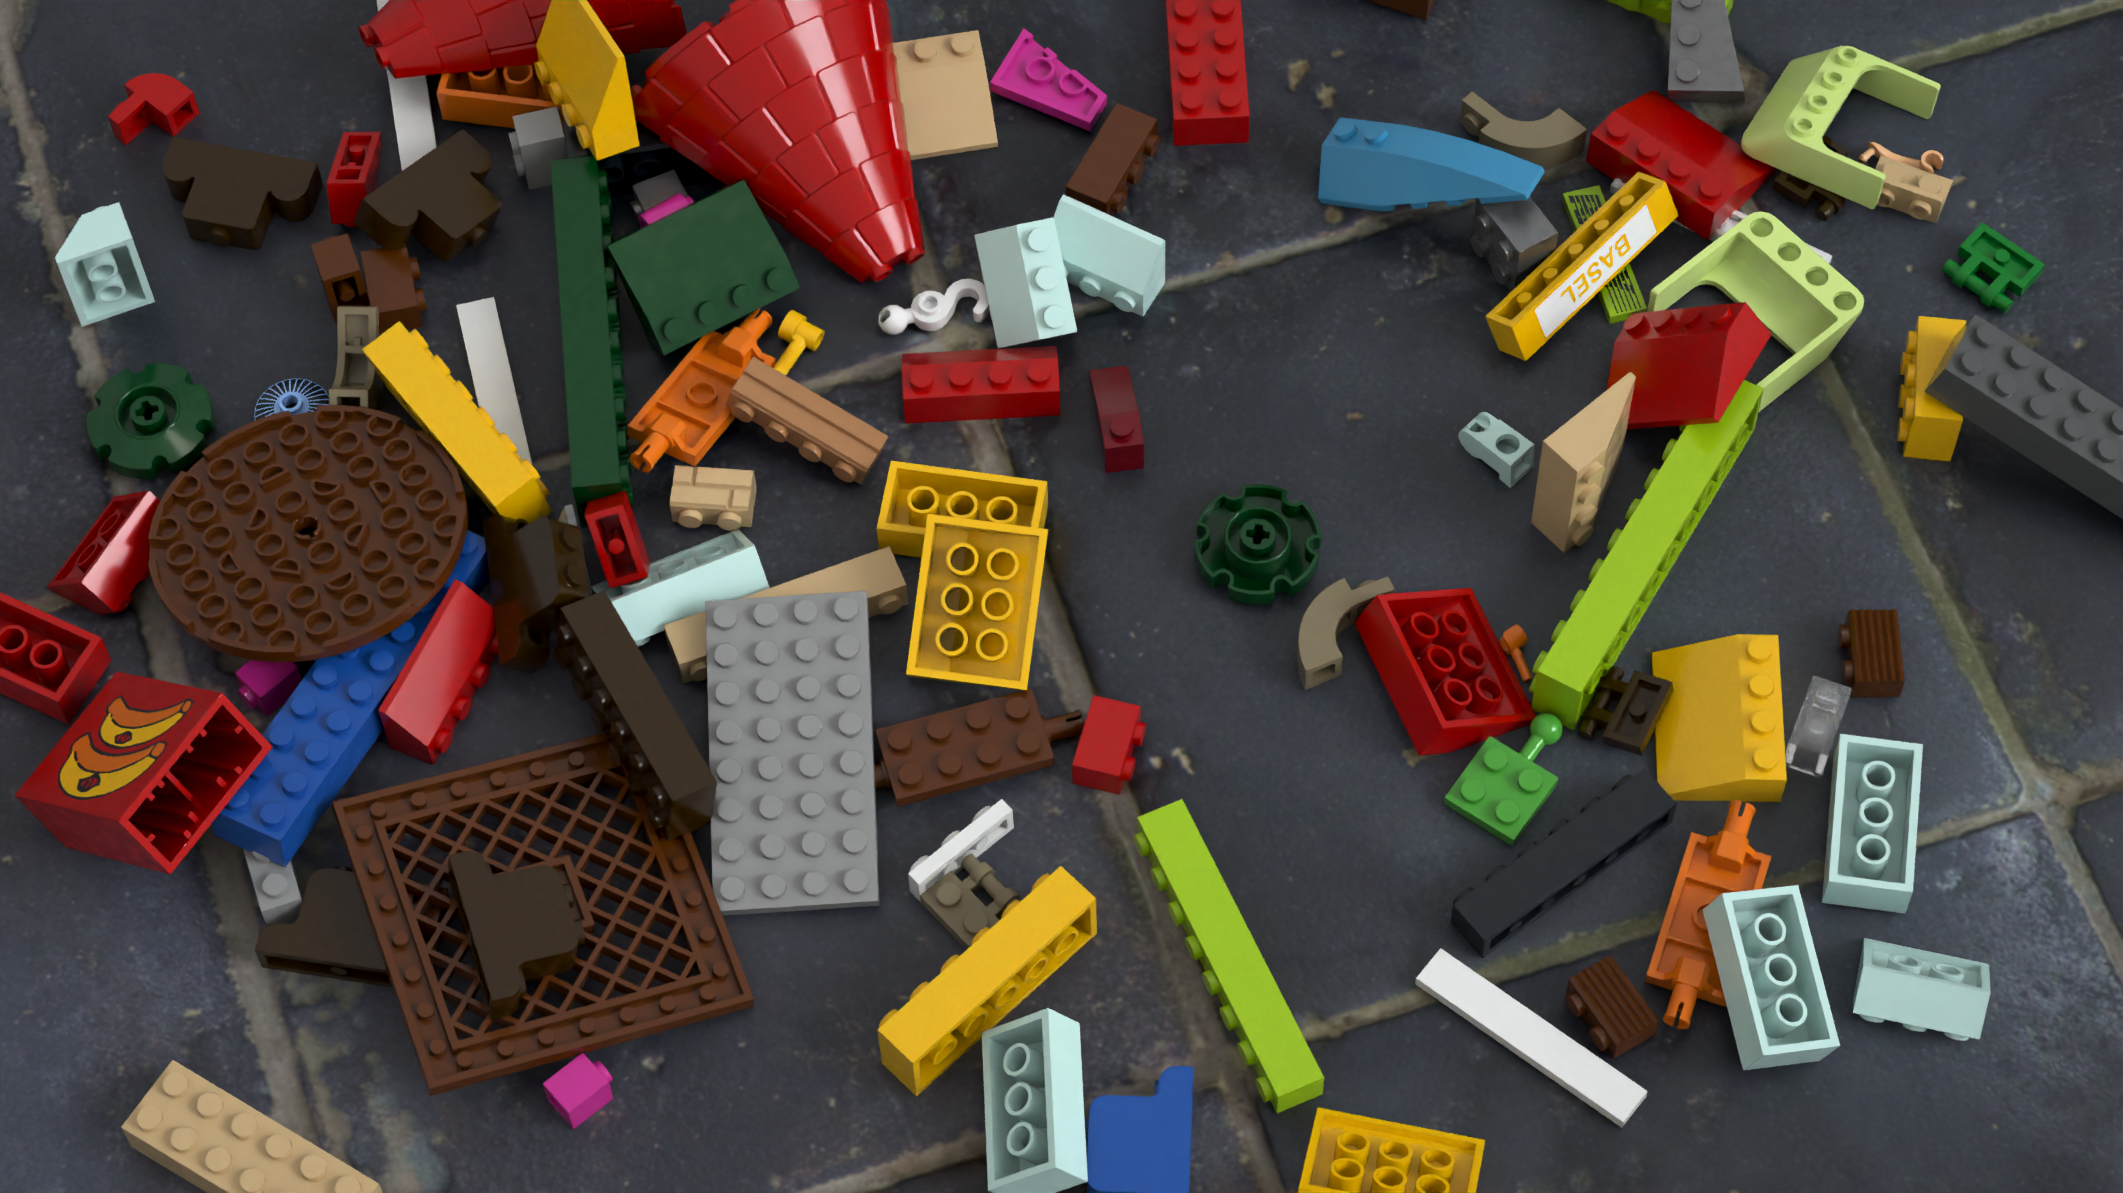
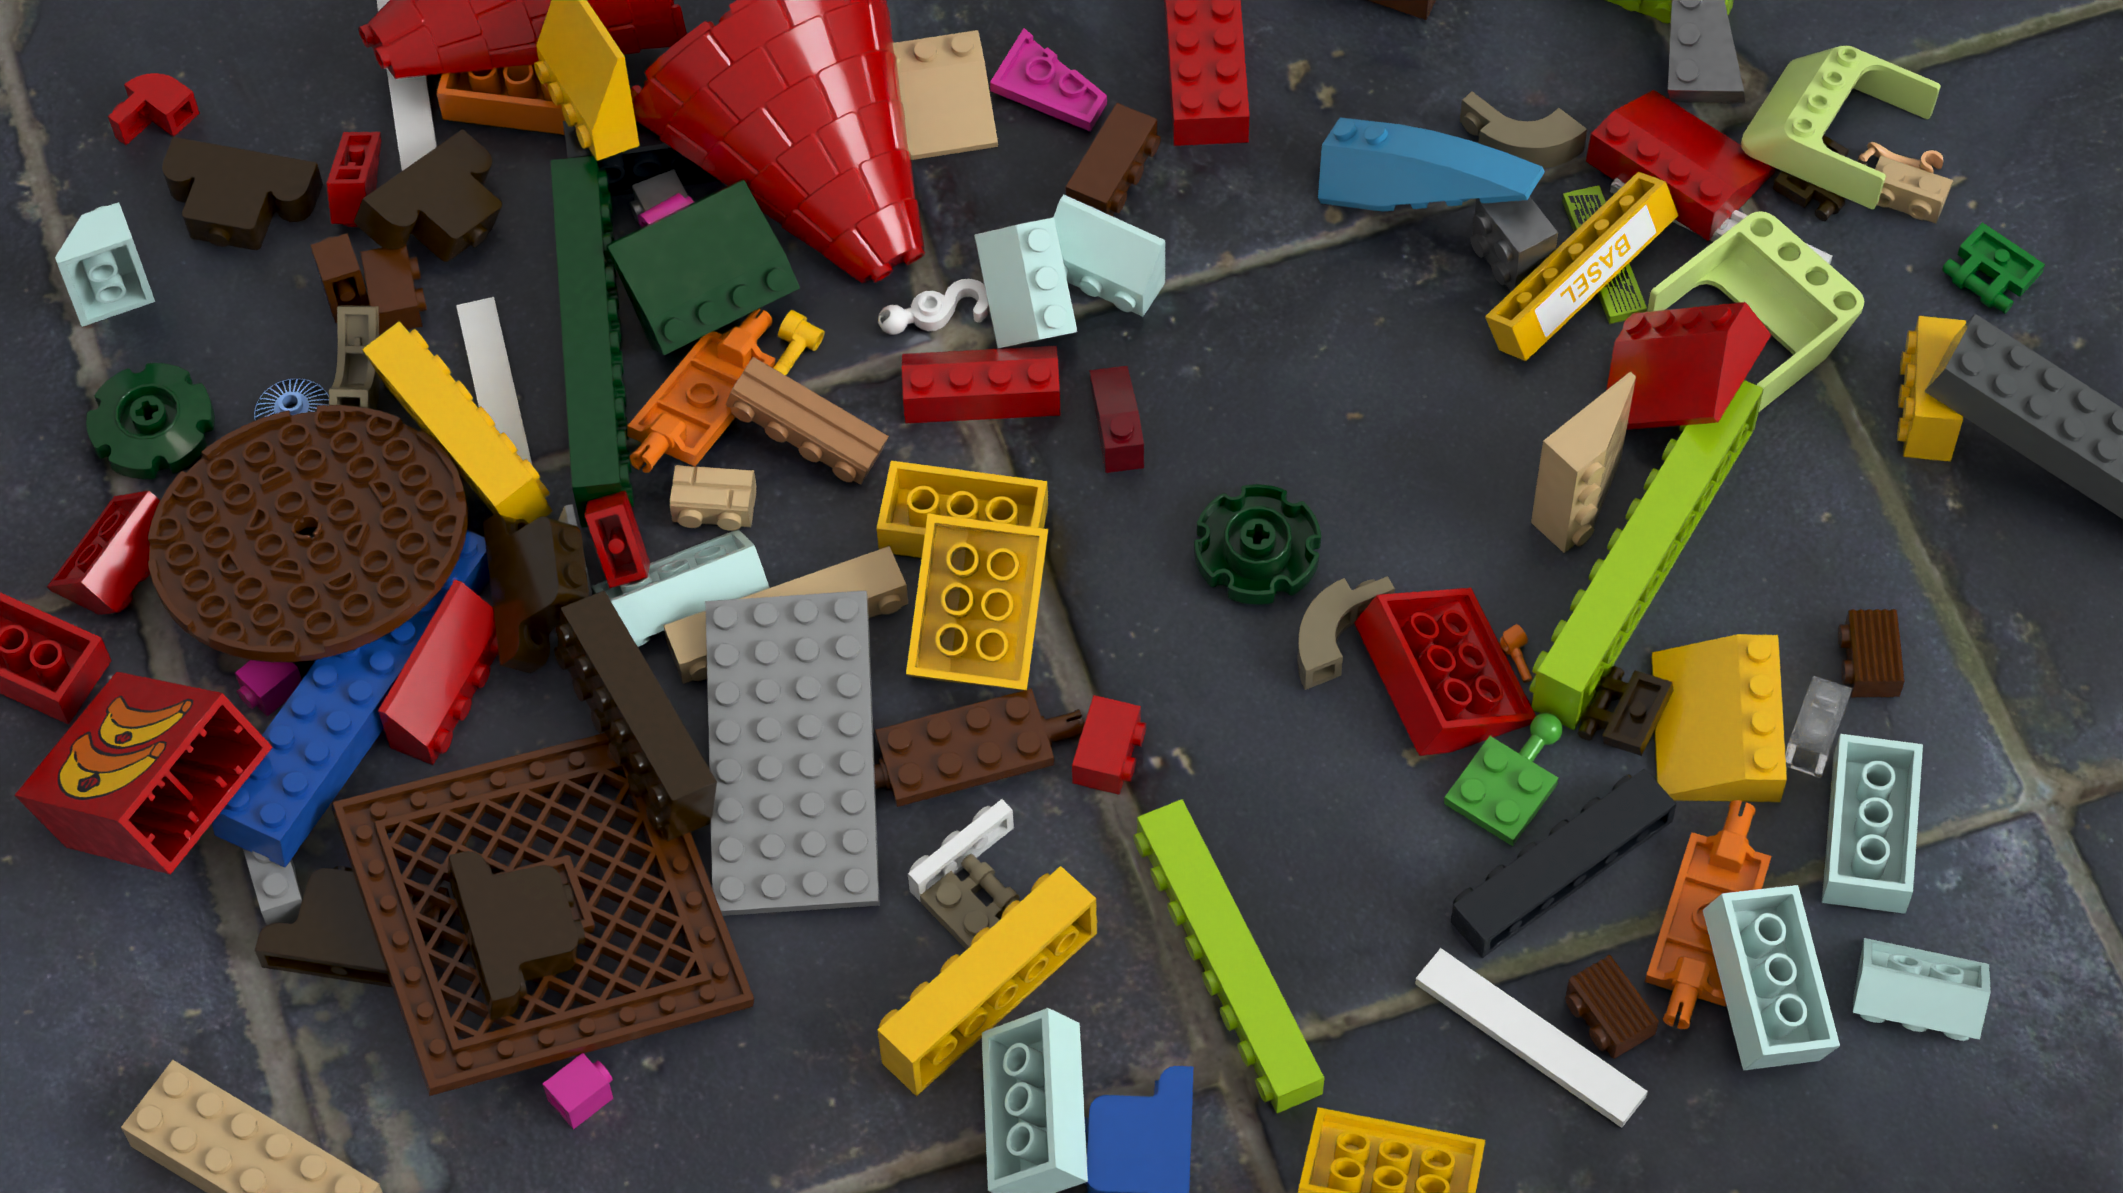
(535, 143): light grey brick -> none
(1498, 447): light aqua leg -> none

